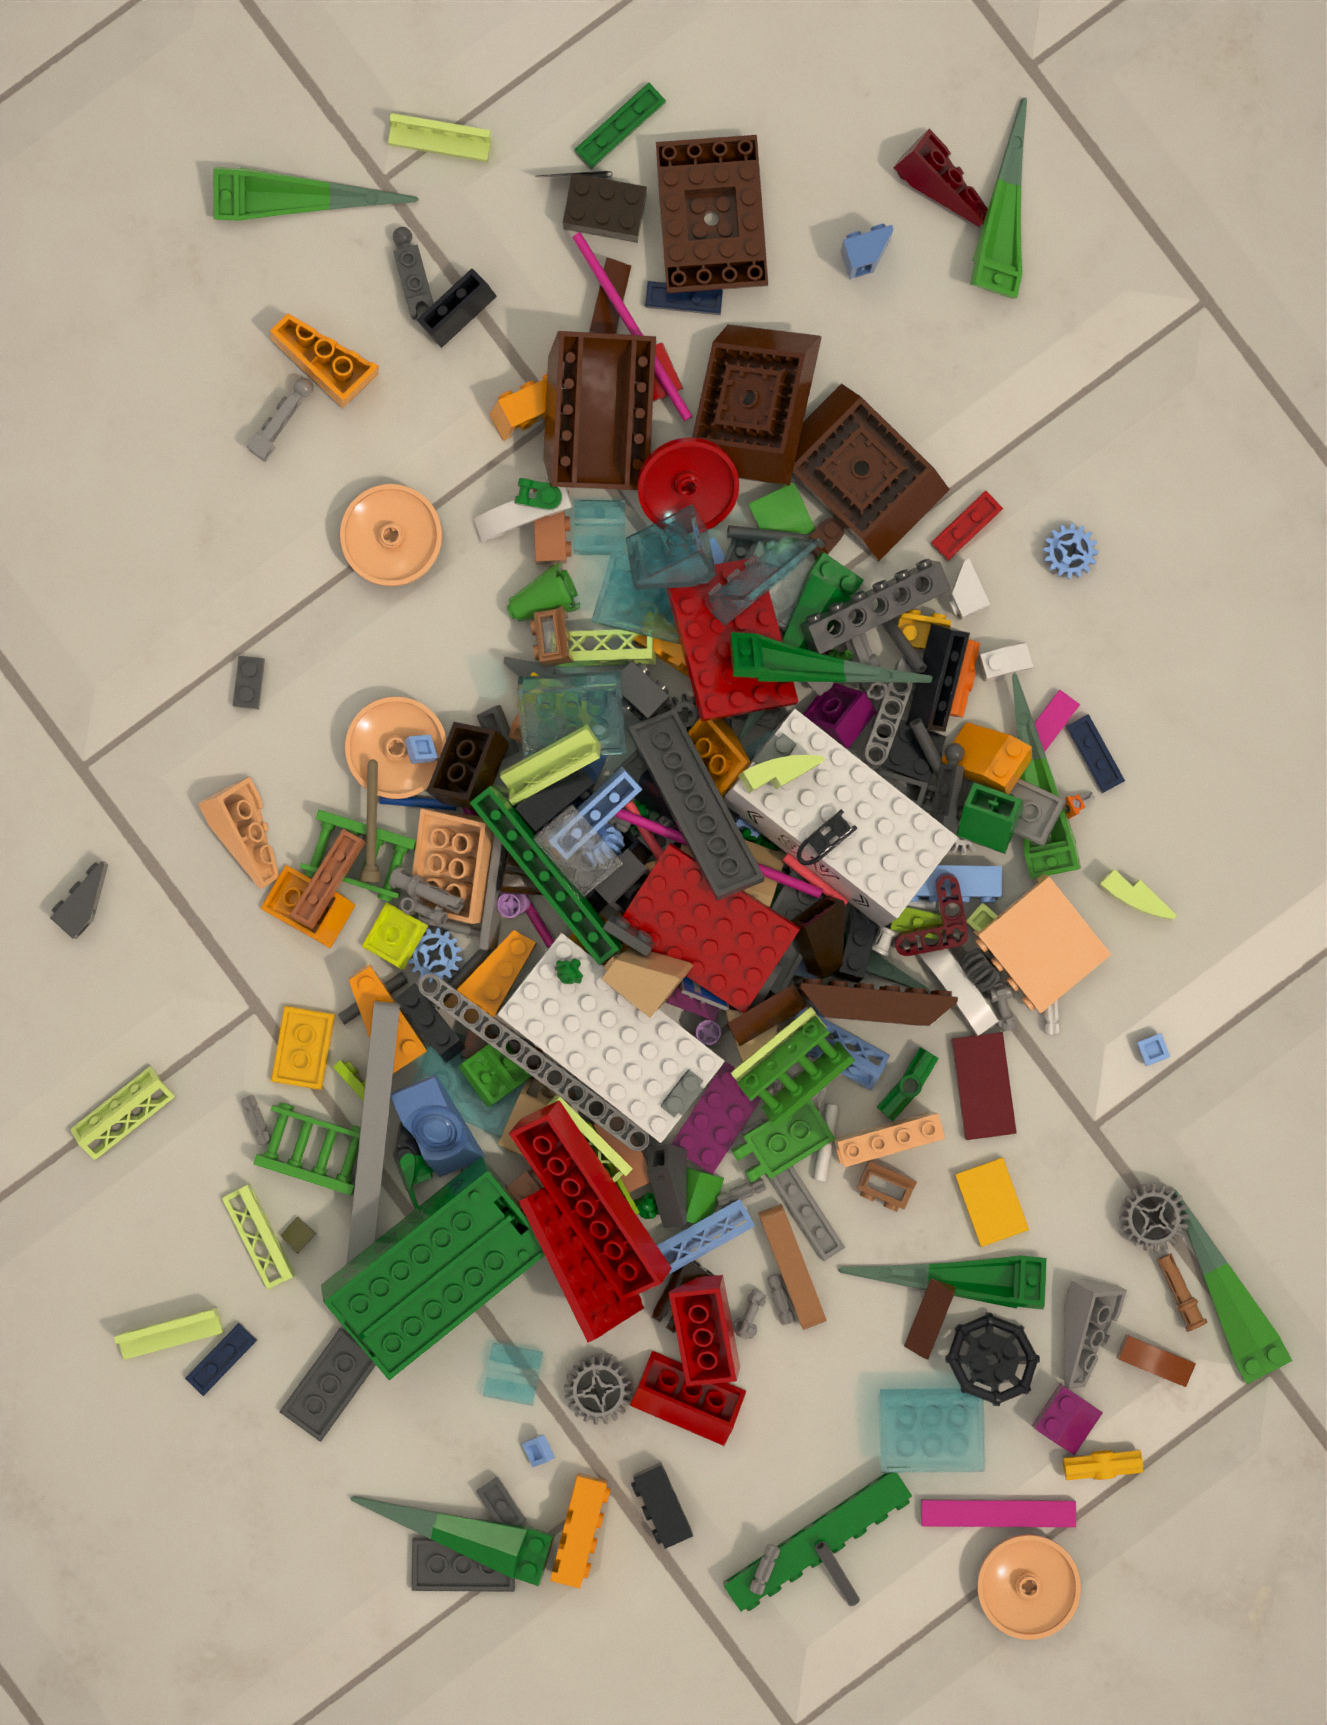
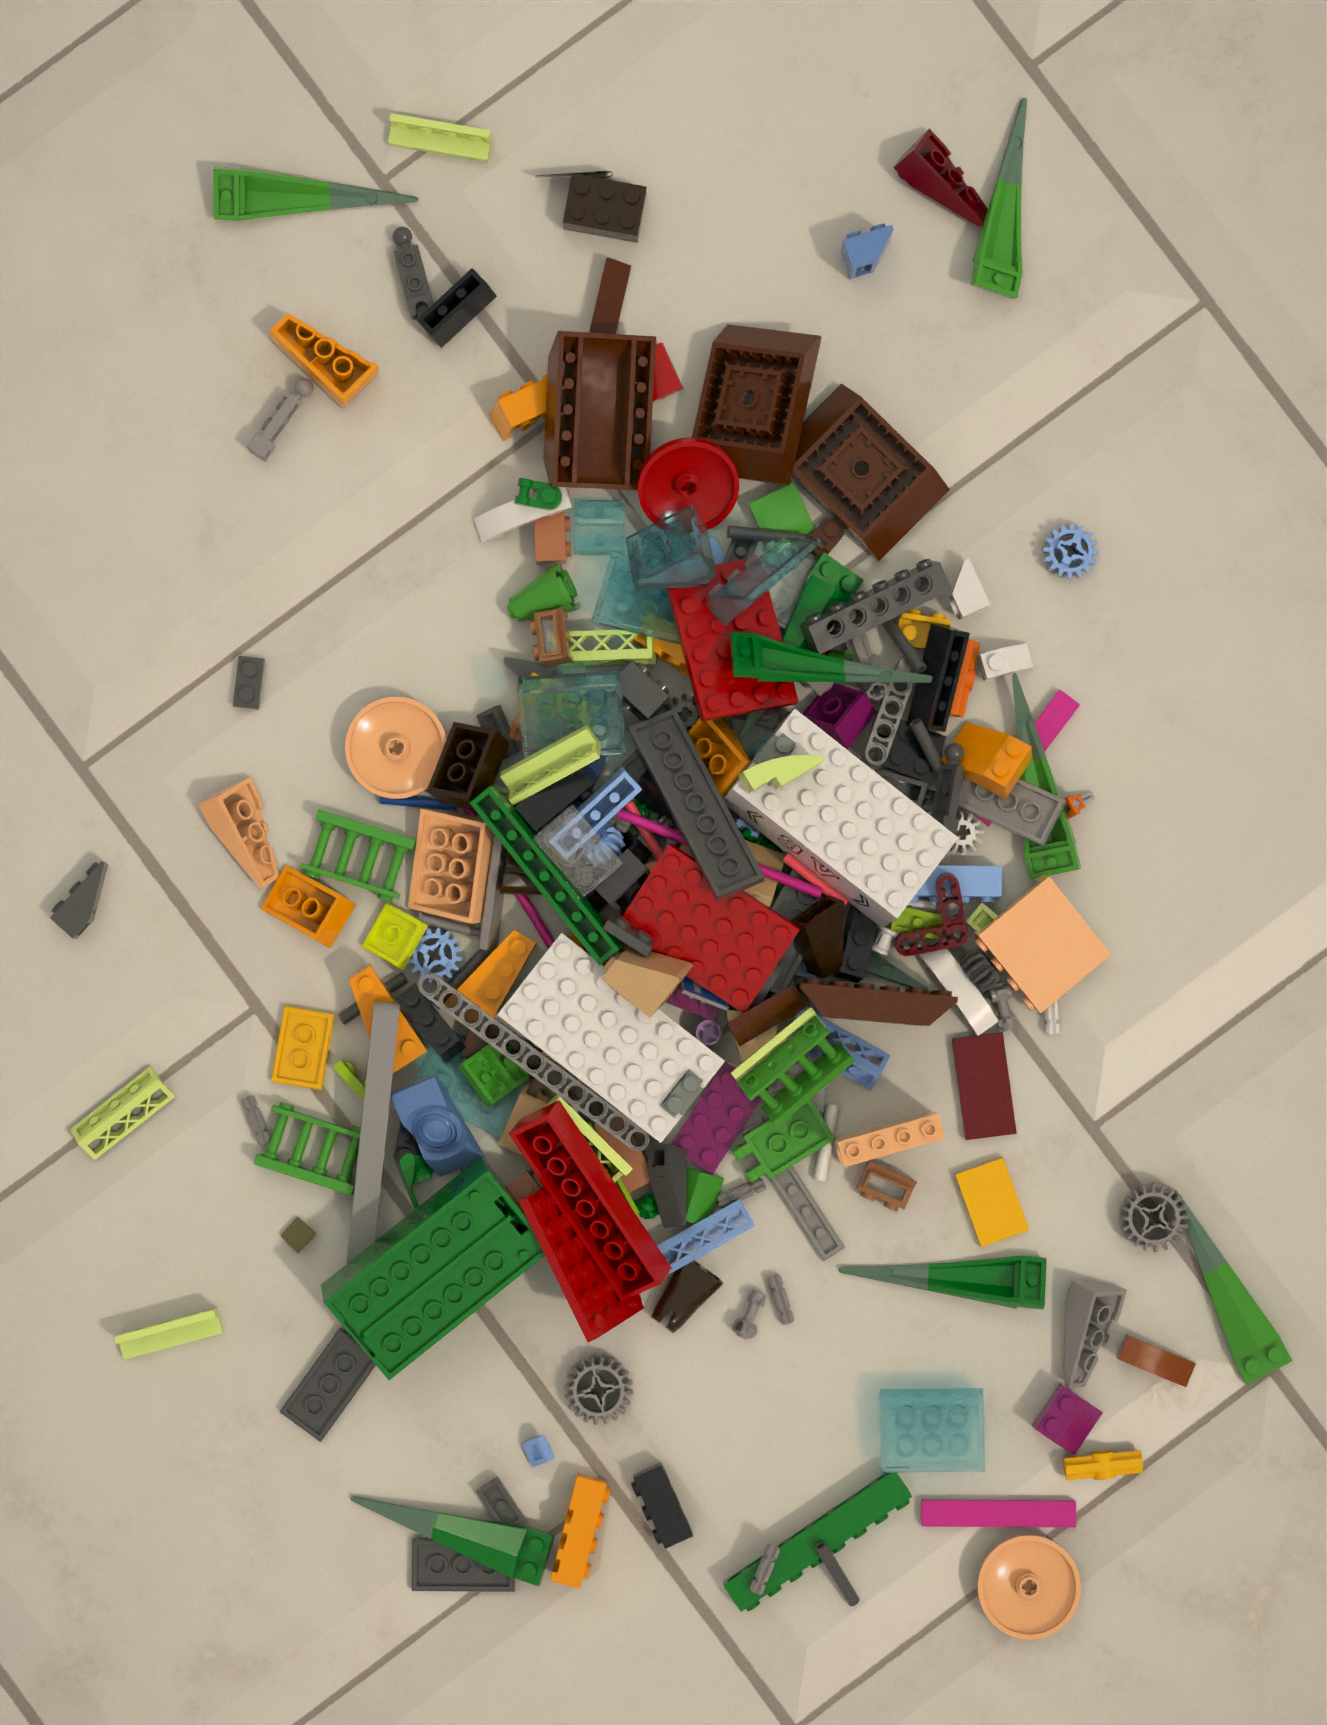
(221, 1359): dark blue tile -> none
(266, 1232): yellowish green fence -> none
(327, 879): nougat tile -> none
(370, 871): dark tan piece -> none
(391, 535): light nougat dish -> none
(413, 905): light grey bar -> none
(417, 886): light grey pin -> none
(421, 749): light blue plate -> none
(510, 907): lavender wheel -> none
(512, 1374): clear light blue slope -> none
(568, 971): green plant -> none
(620, 125): green tile -> none
(629, 322): dark pink piece -> none
(696, 302): dark blue tile -> none
(701, 1409): red slope -> none
(705, 1331): red slope -> none
(719, 179): reddish brown slope -> none
(792, 1266): medium nougat beam -> none
(821, 843): black piece -> none
(897, 1098): green piece -> none
(929, 1318): reddish brown slope -> none
(966, 525): red tile -> none
(990, 818): green slope -> none
(1005, 1353): black plate -> none
(1095, 753): dark blue tile -> none
(1135, 896): yellowish green slope -> none
(1153, 1049): light blue plate -> none
(1185, 1302): medium nougat pin -> none

